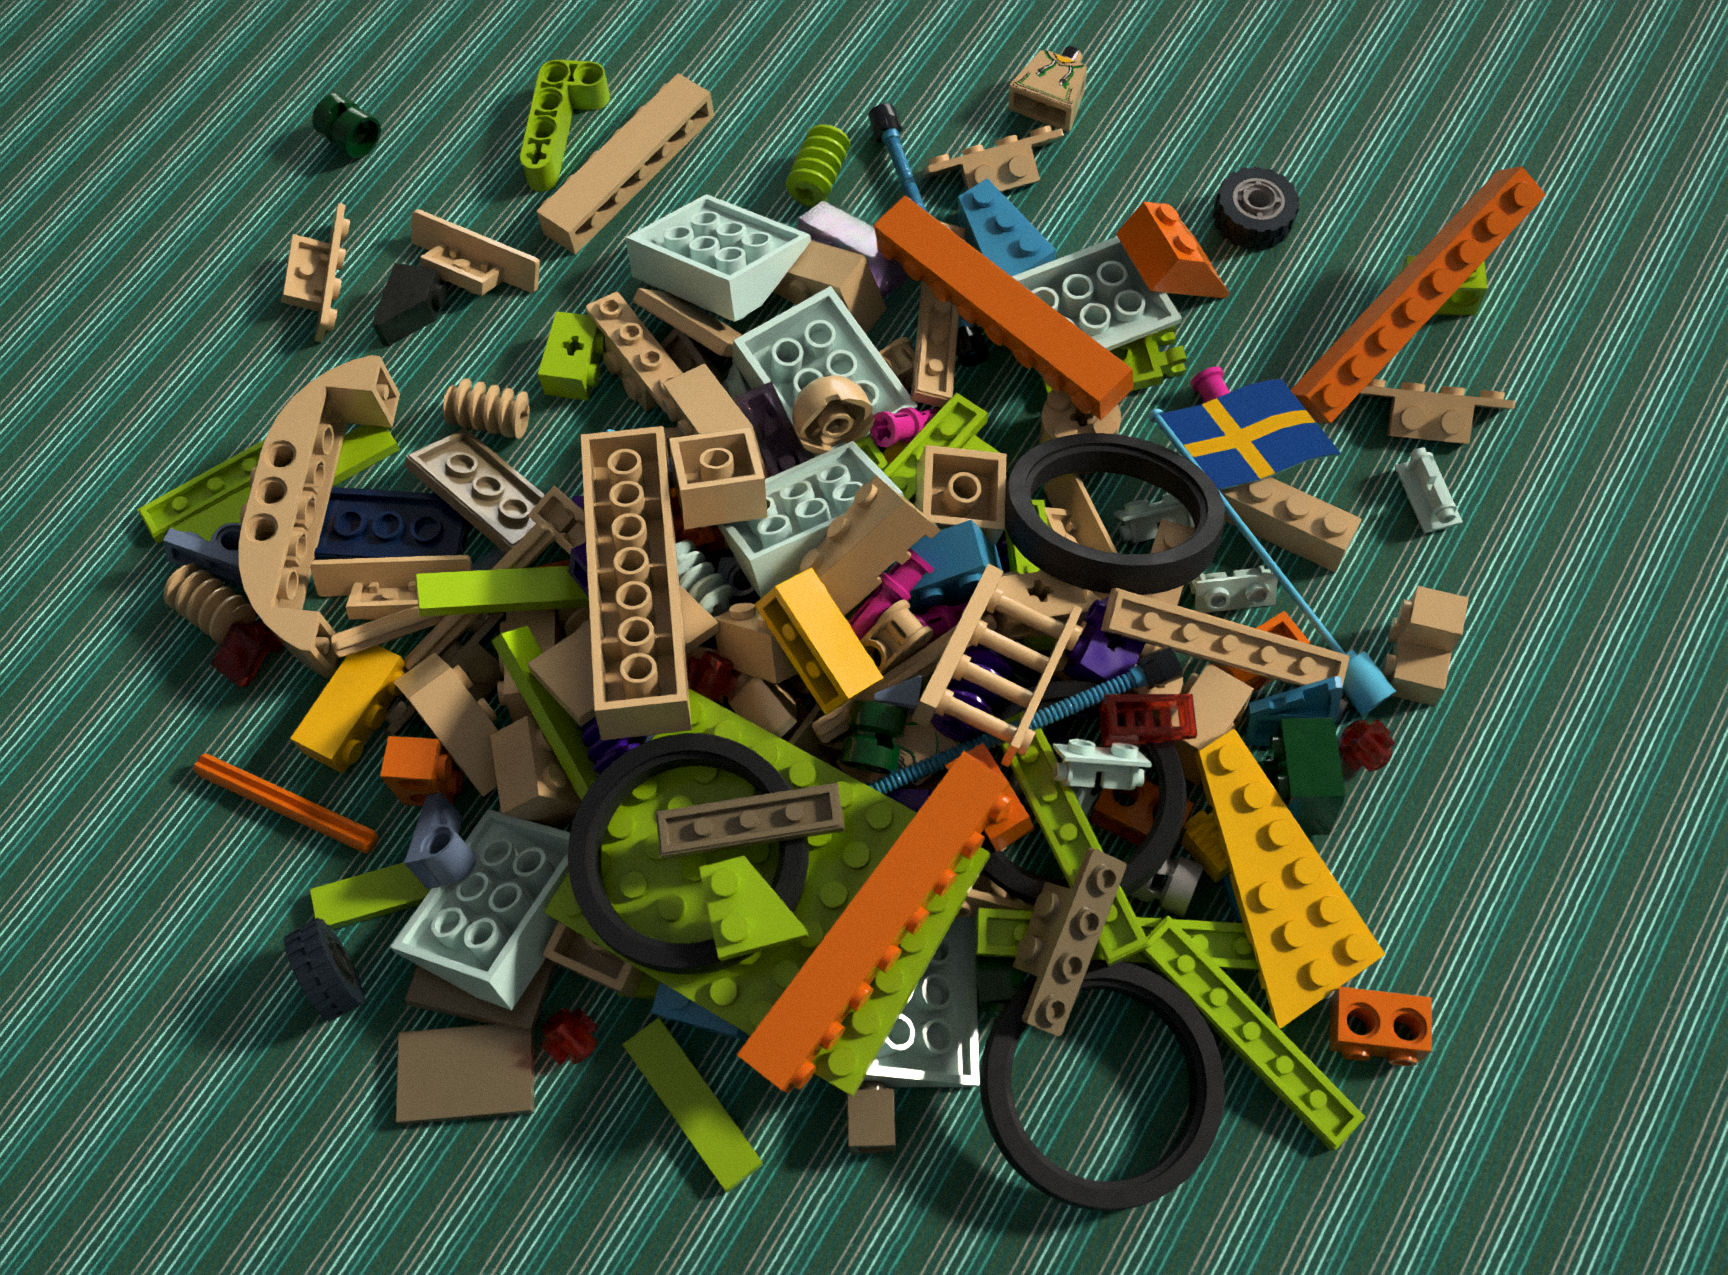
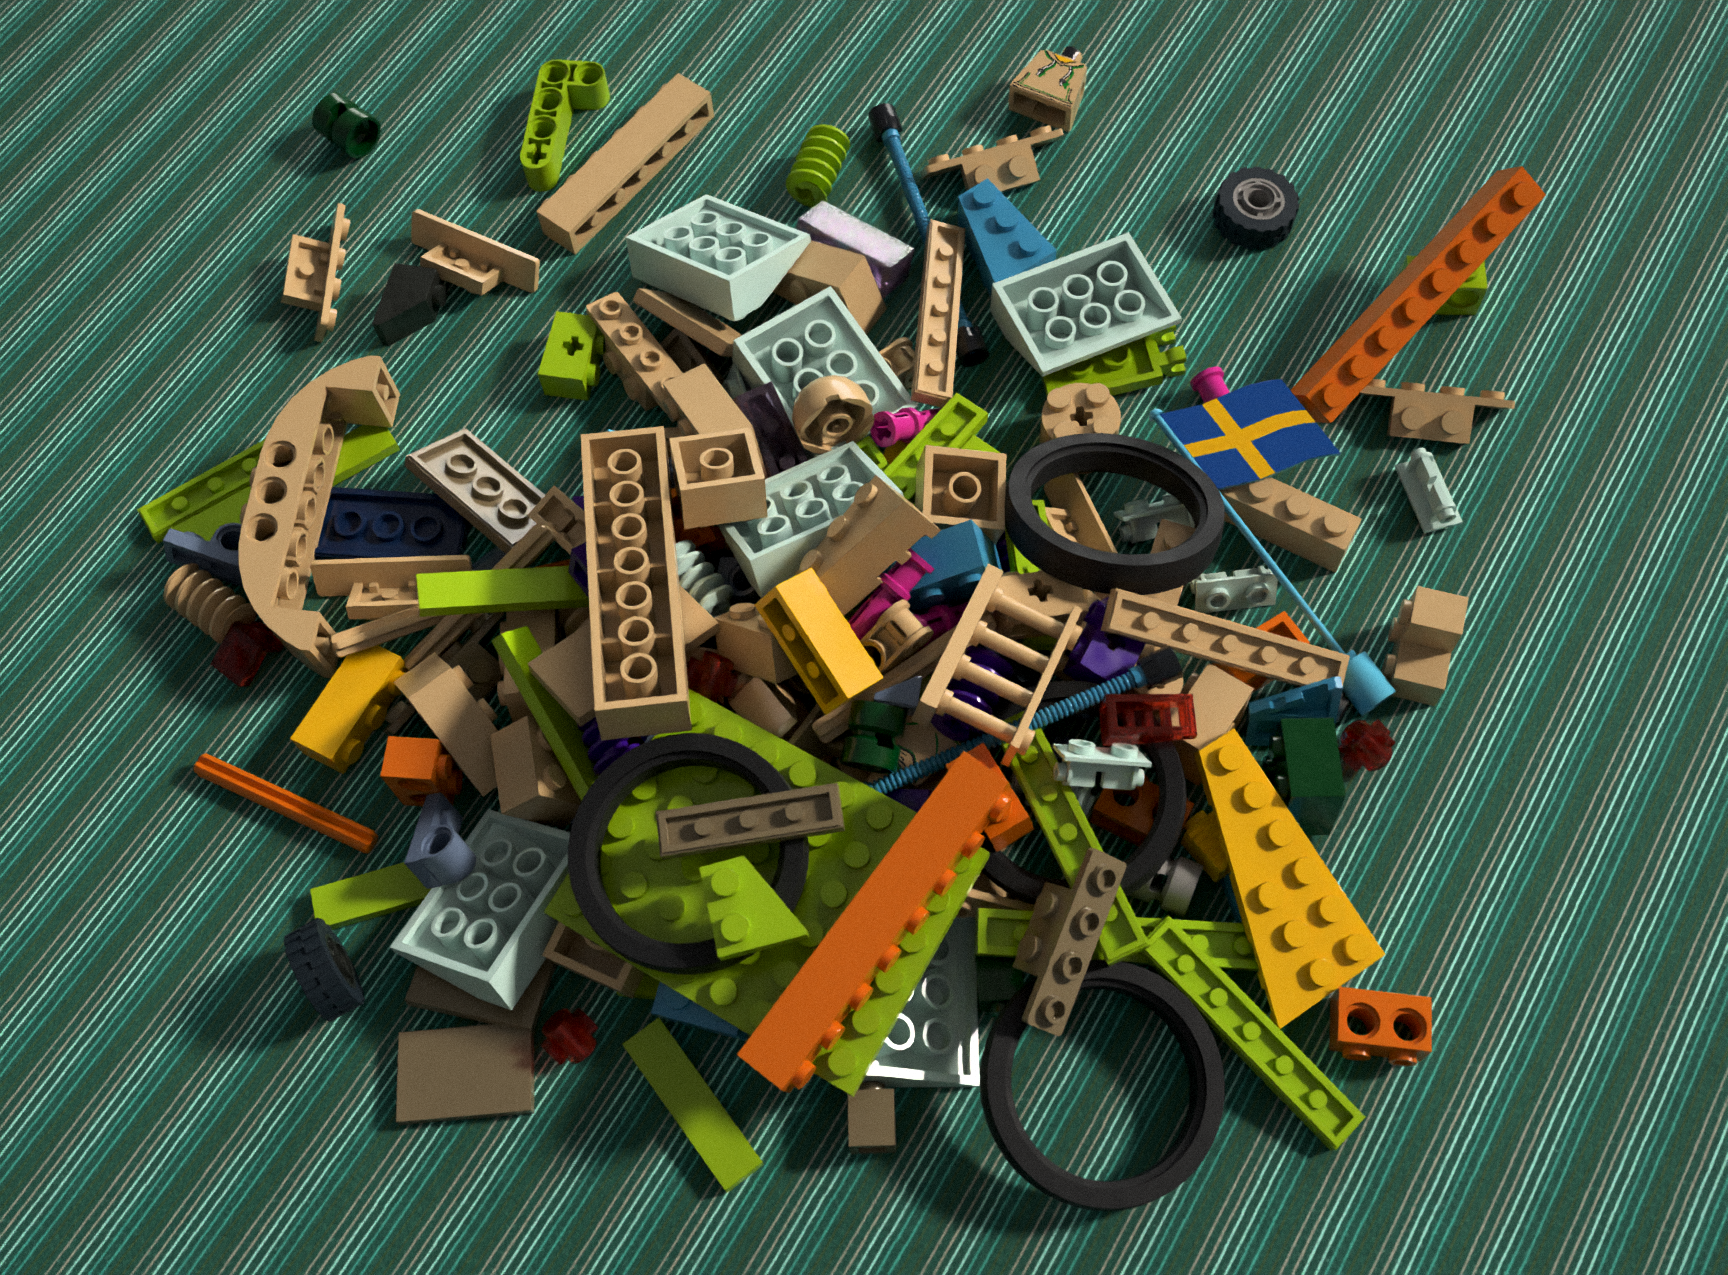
(487, 410): tan piece -> none
(1003, 308): orange brick -> none
(1168, 253): orange slope -> none

